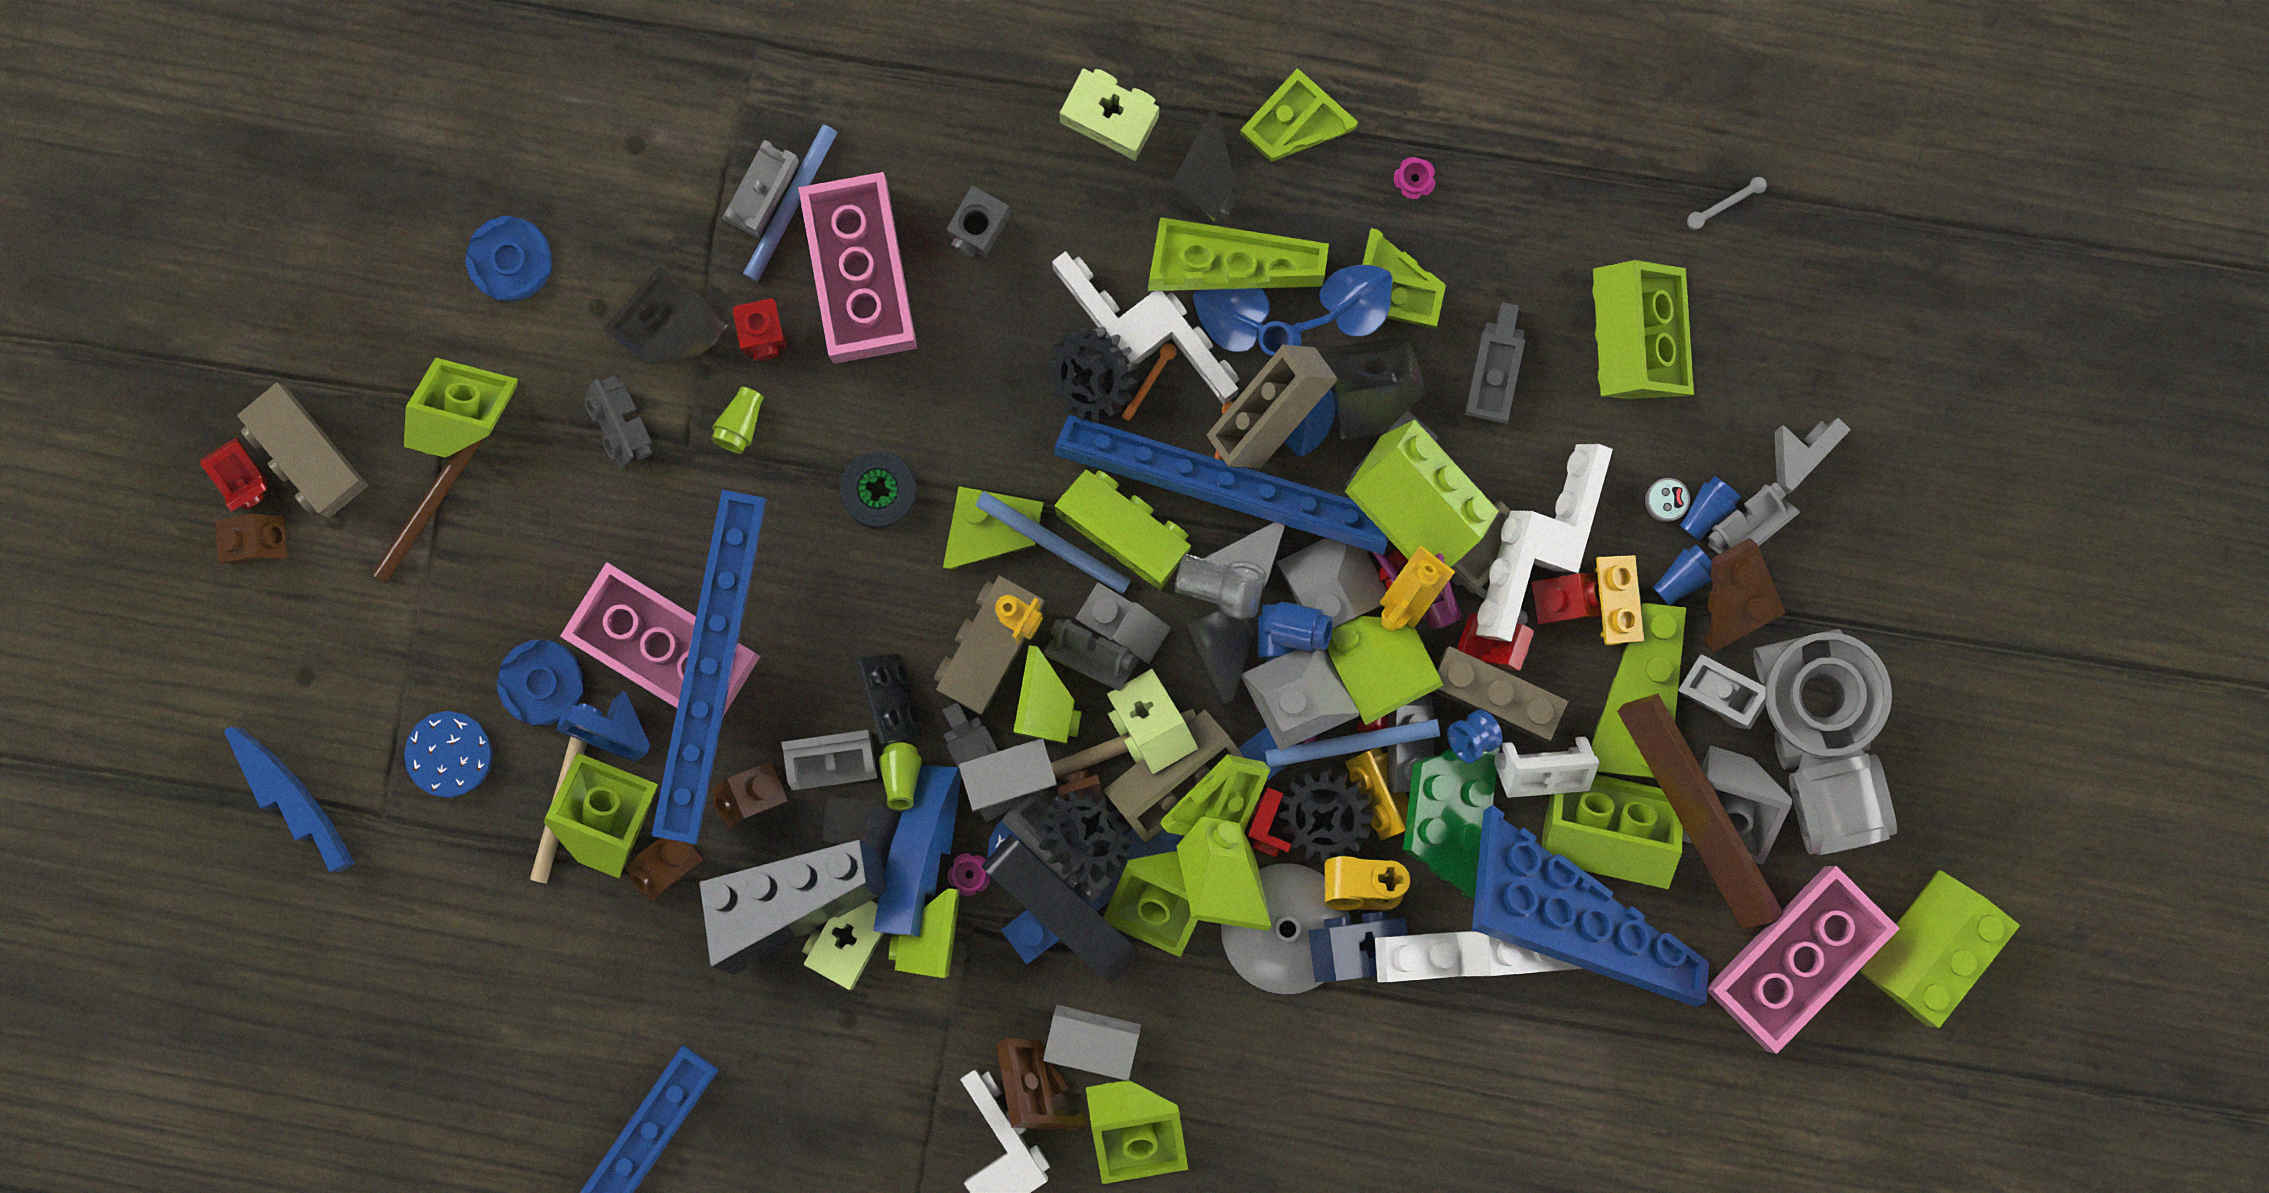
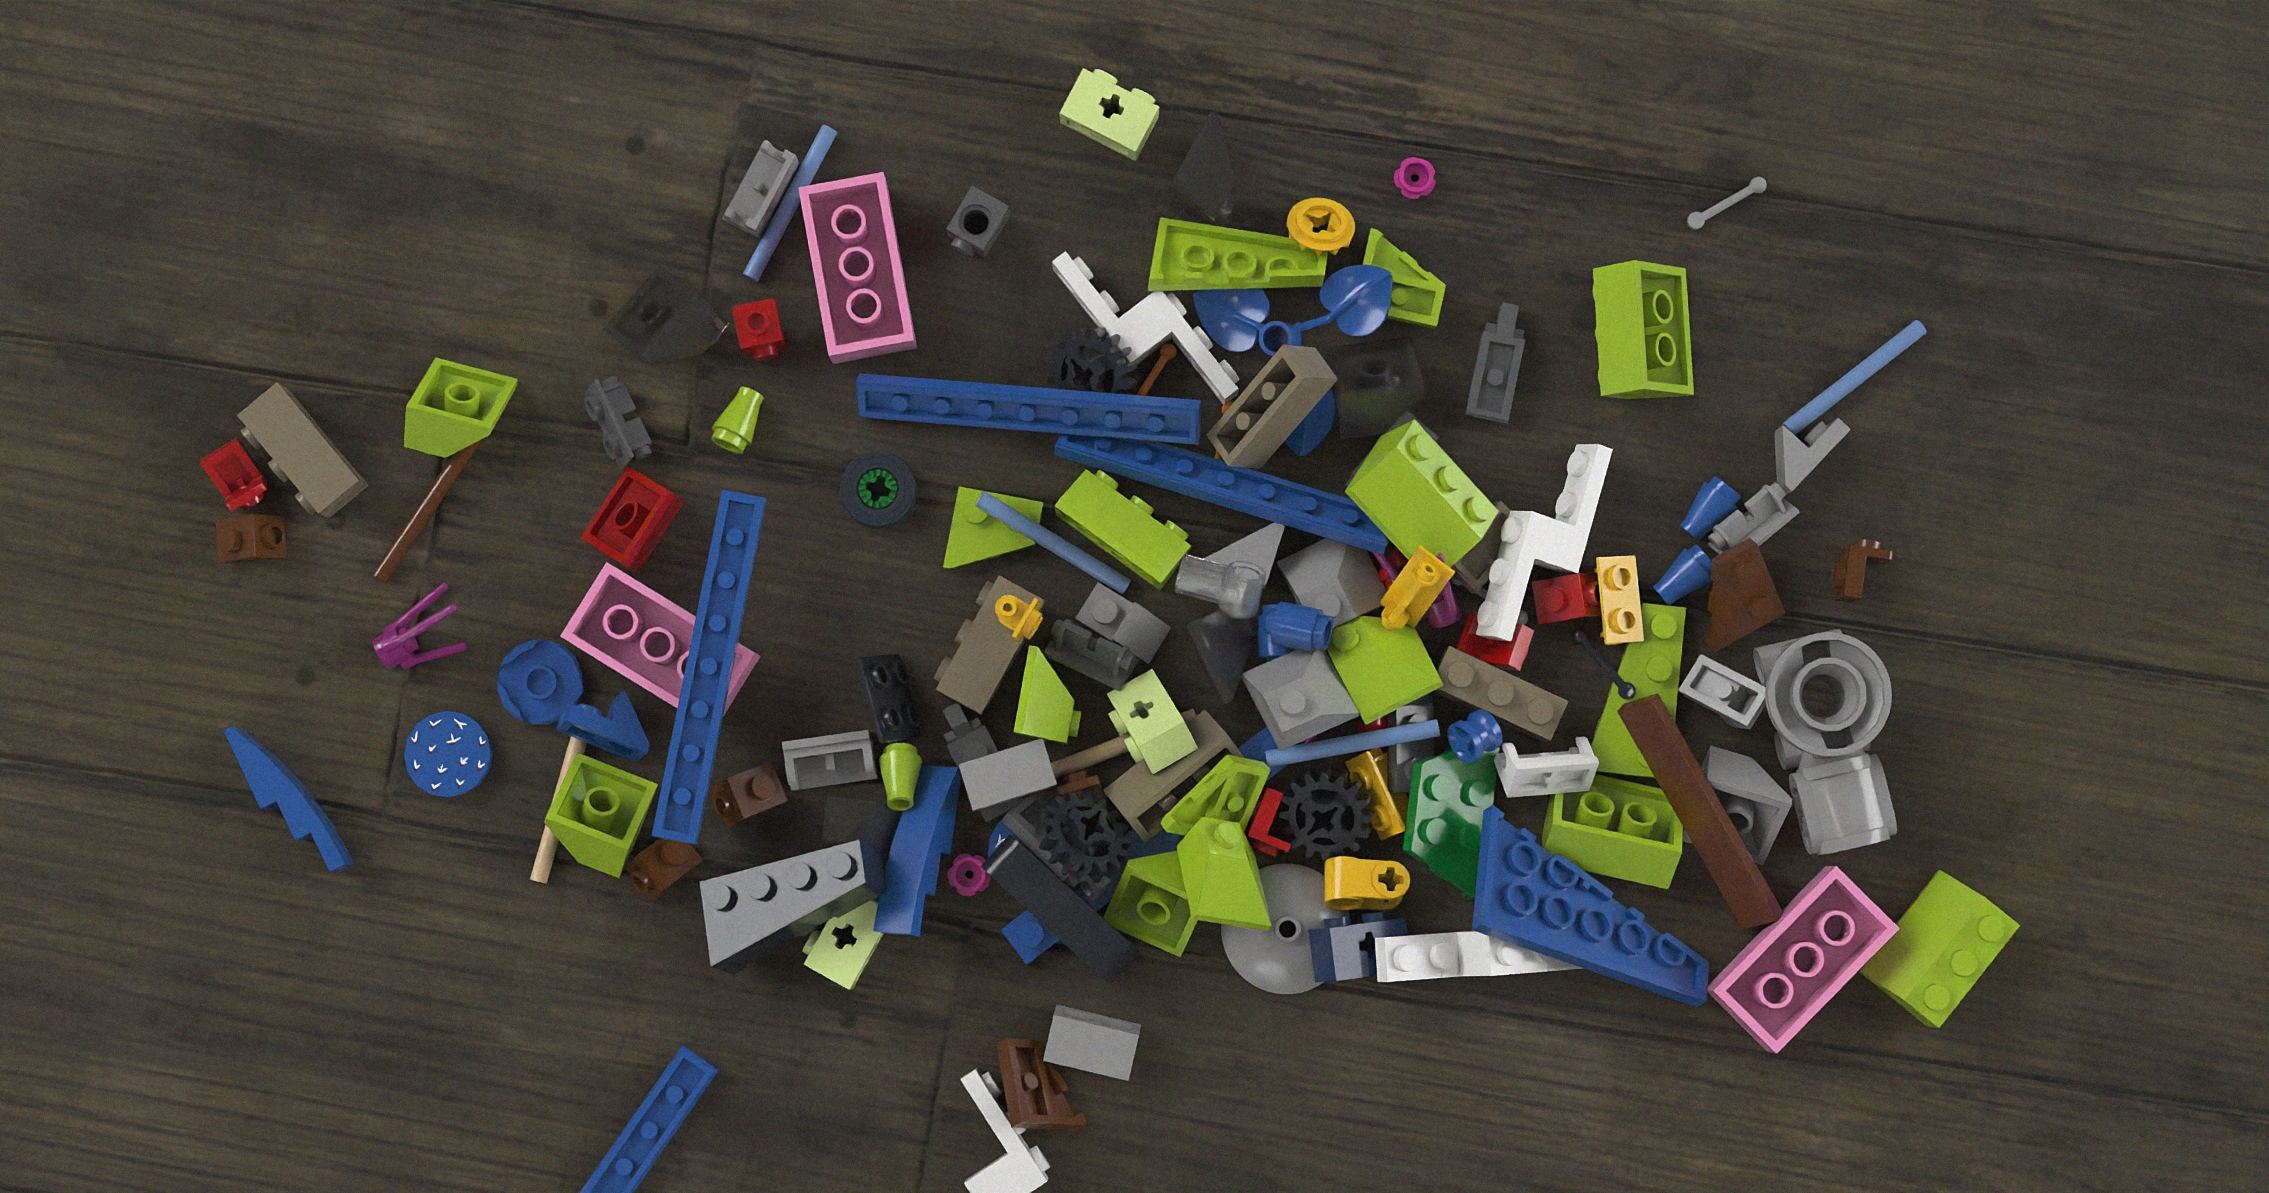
(399, 641): none -> magenta plant
(509, 259): blue tile -> none
(632, 519): none -> red slope
(933, 949): lime slope -> none
(1029, 408): none -> blue tile
(1134, 1132): lime slope -> none
(1296, 119): lime wing -> none
(1316, 213): none -> yellow gear
(1625, 689): none -> black hinge
(1667, 500): tile -> none
(1848, 575): none -> reddish brown bracket
(1855, 377): none -> medium blue bar

